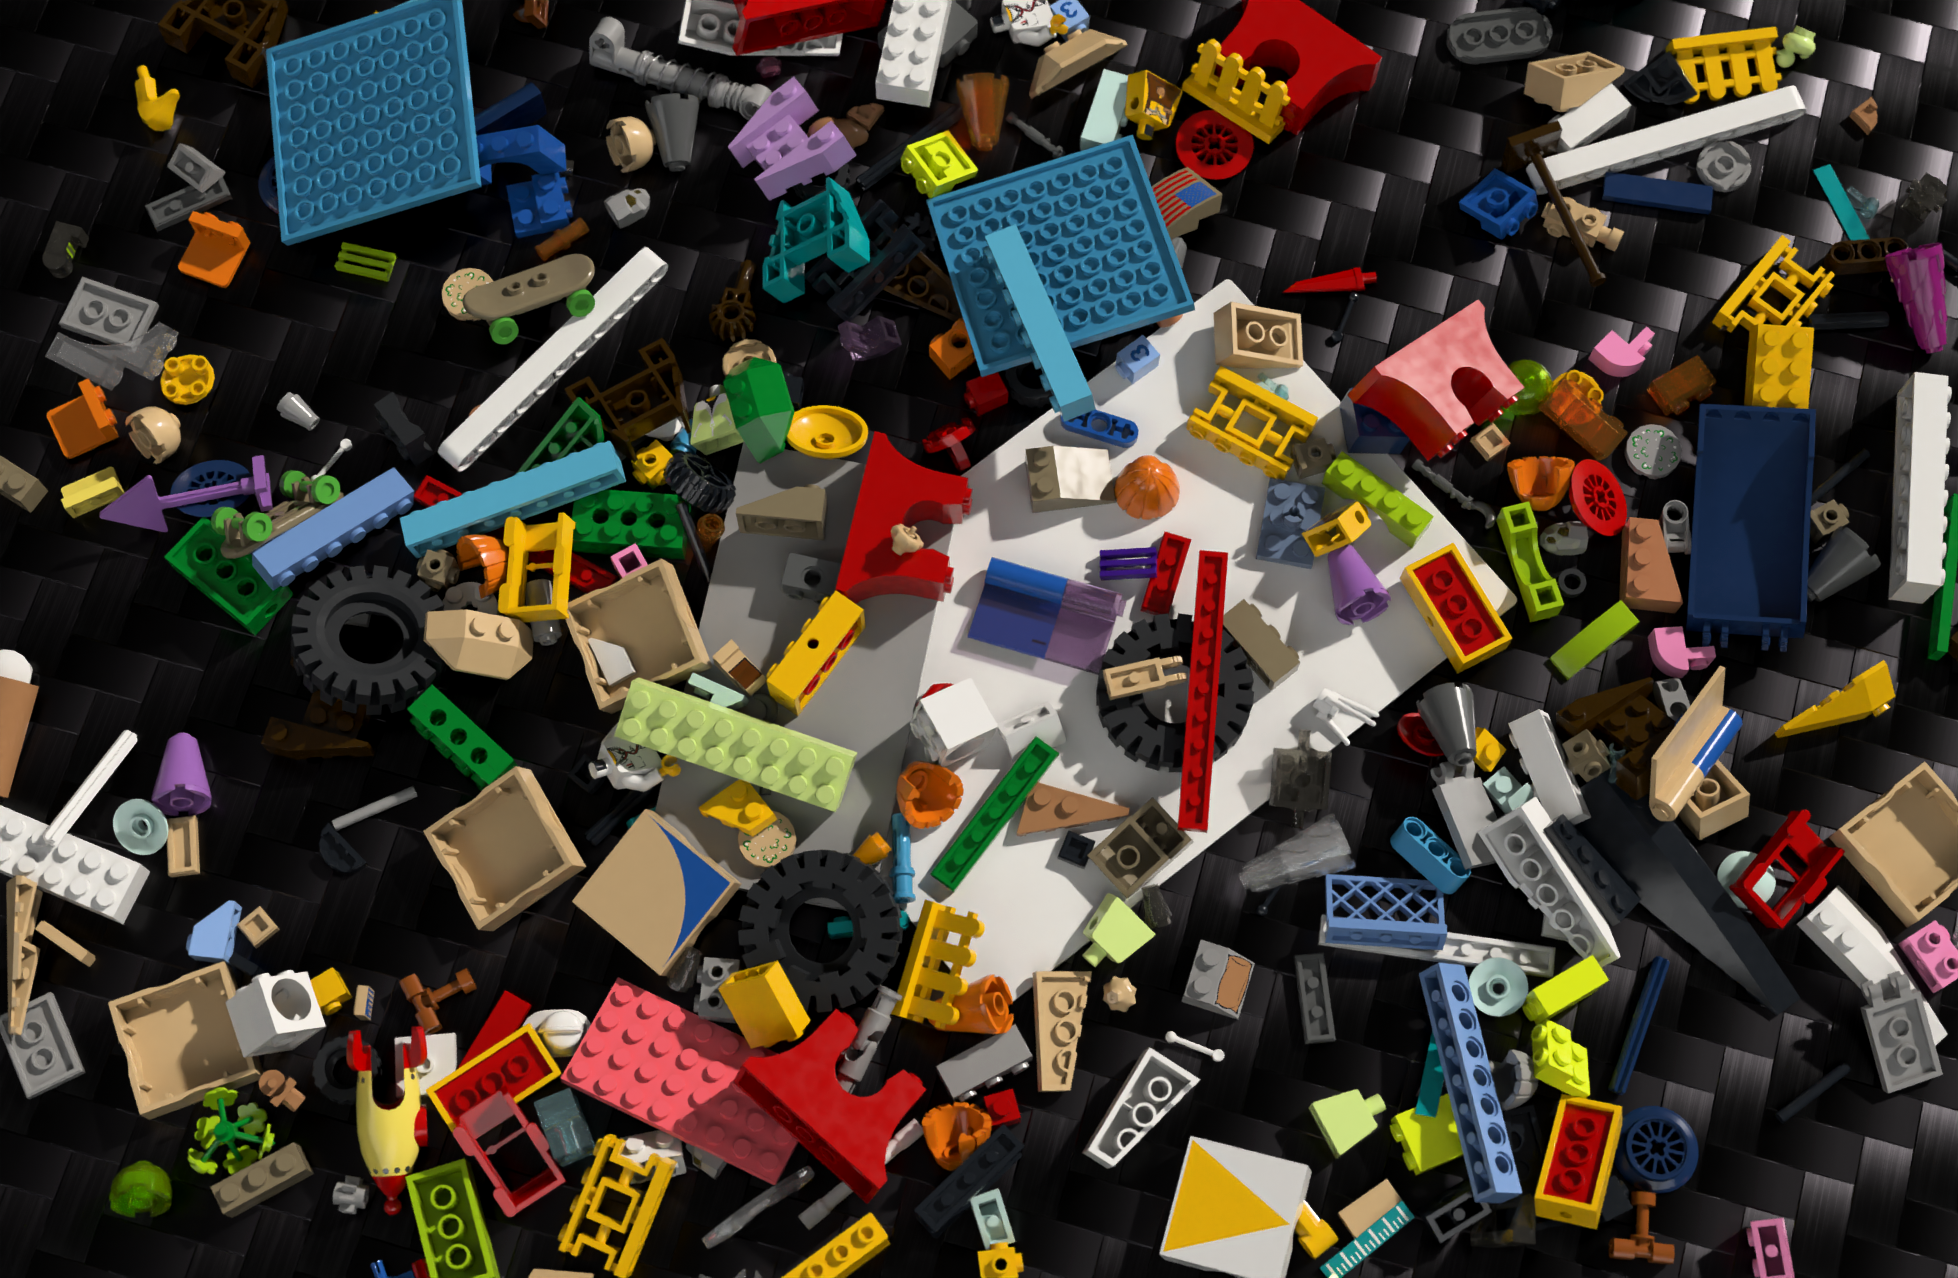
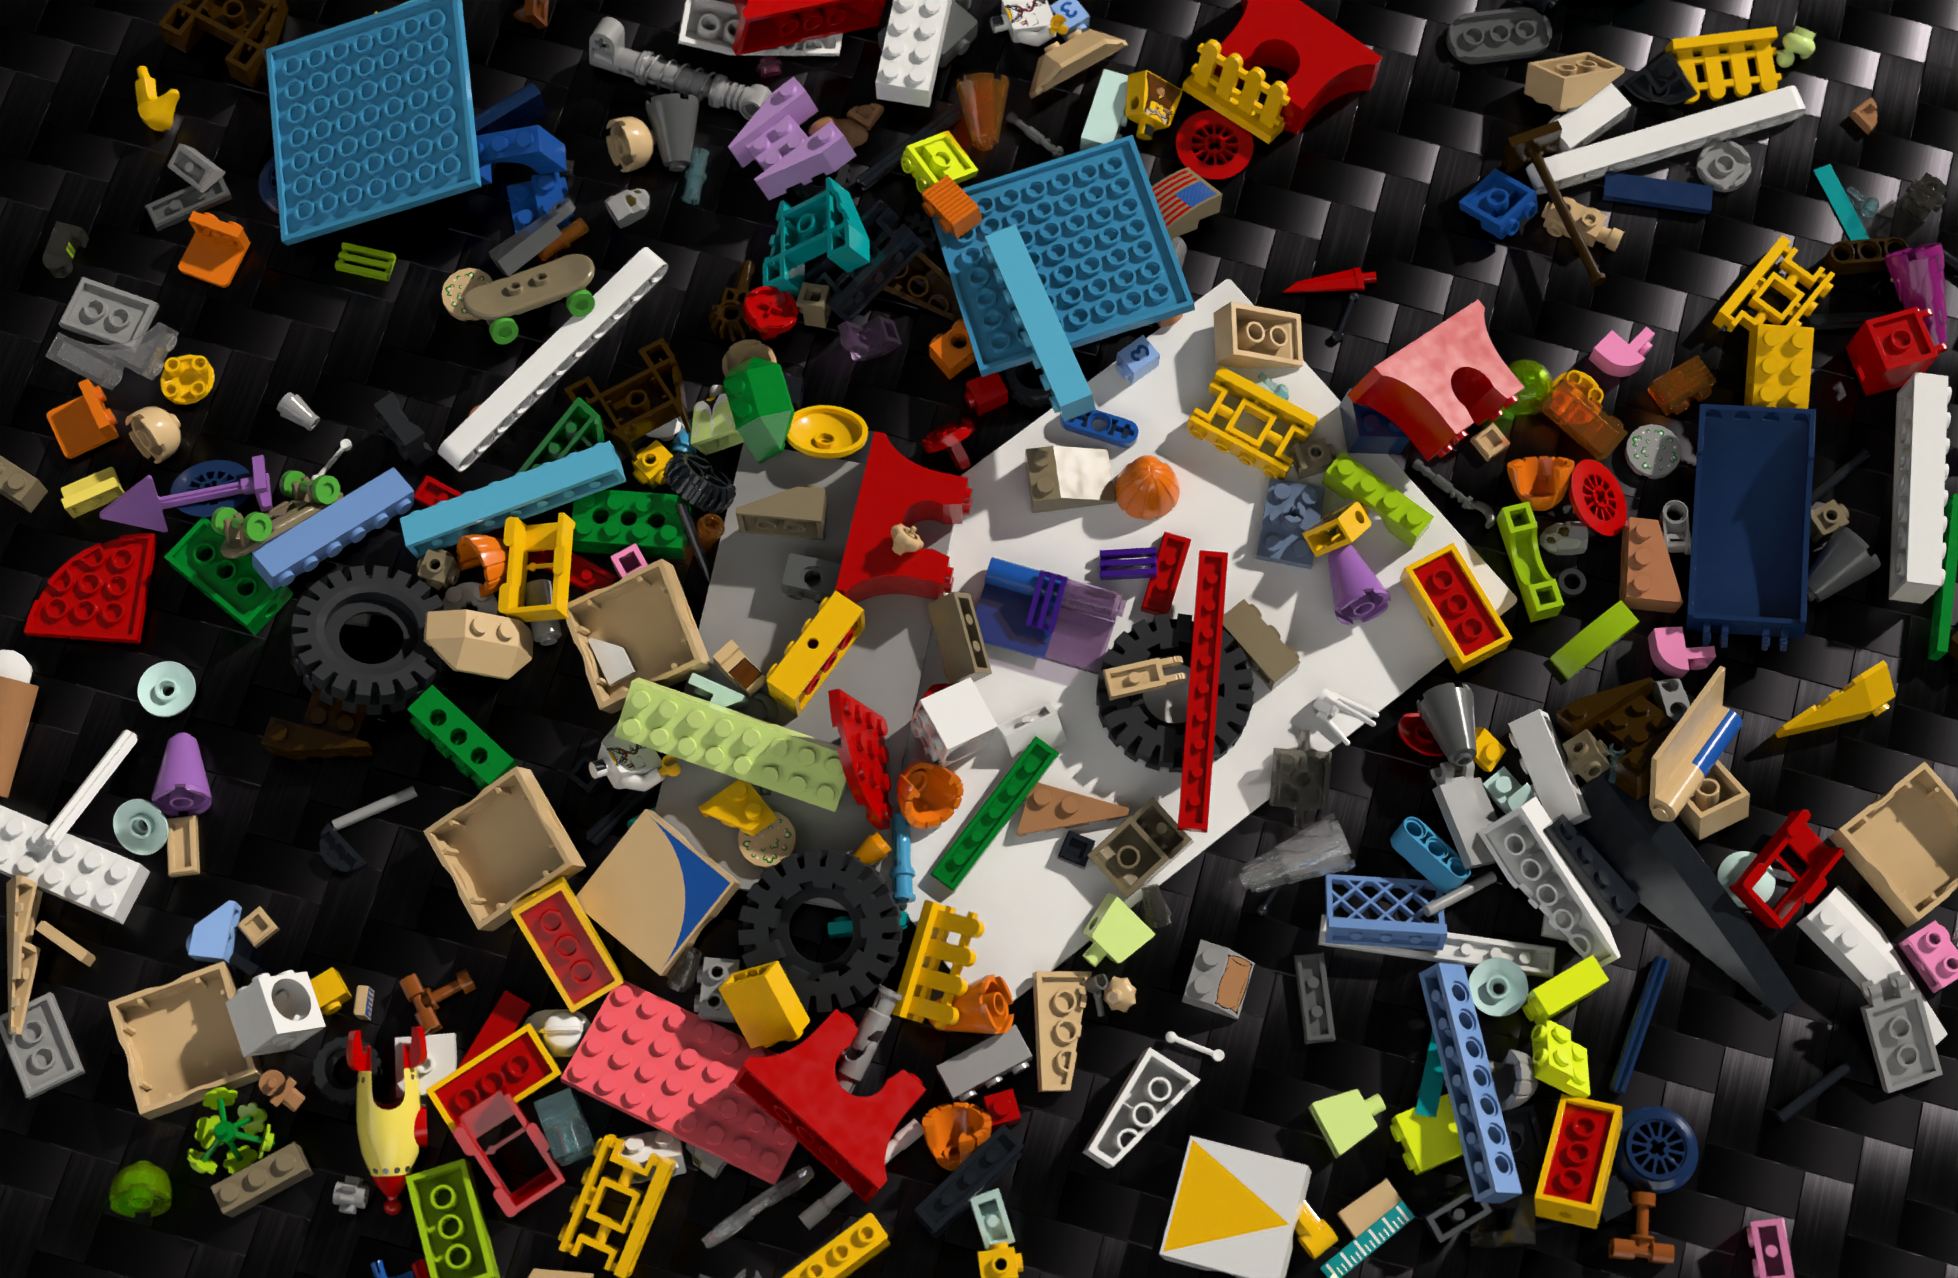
(98, 593): none -> red plate
(160, 678): none -> light aqua dish
(531, 240): none -> dark grey piece
(567, 944): none -> red brick
(695, 176): none -> clear light blue pin
(770, 311): none -> red tile
(813, 304): none -> dark tan brick
(863, 755): none -> red plate
(951, 207): none -> orange brick
(959, 638): none -> dark tan brick
(1040, 623): none -> dark purple tile
(1095, 985): none -> dark grey hand
(1459, 893): none -> light grey bar
(1892, 349): none -> red container

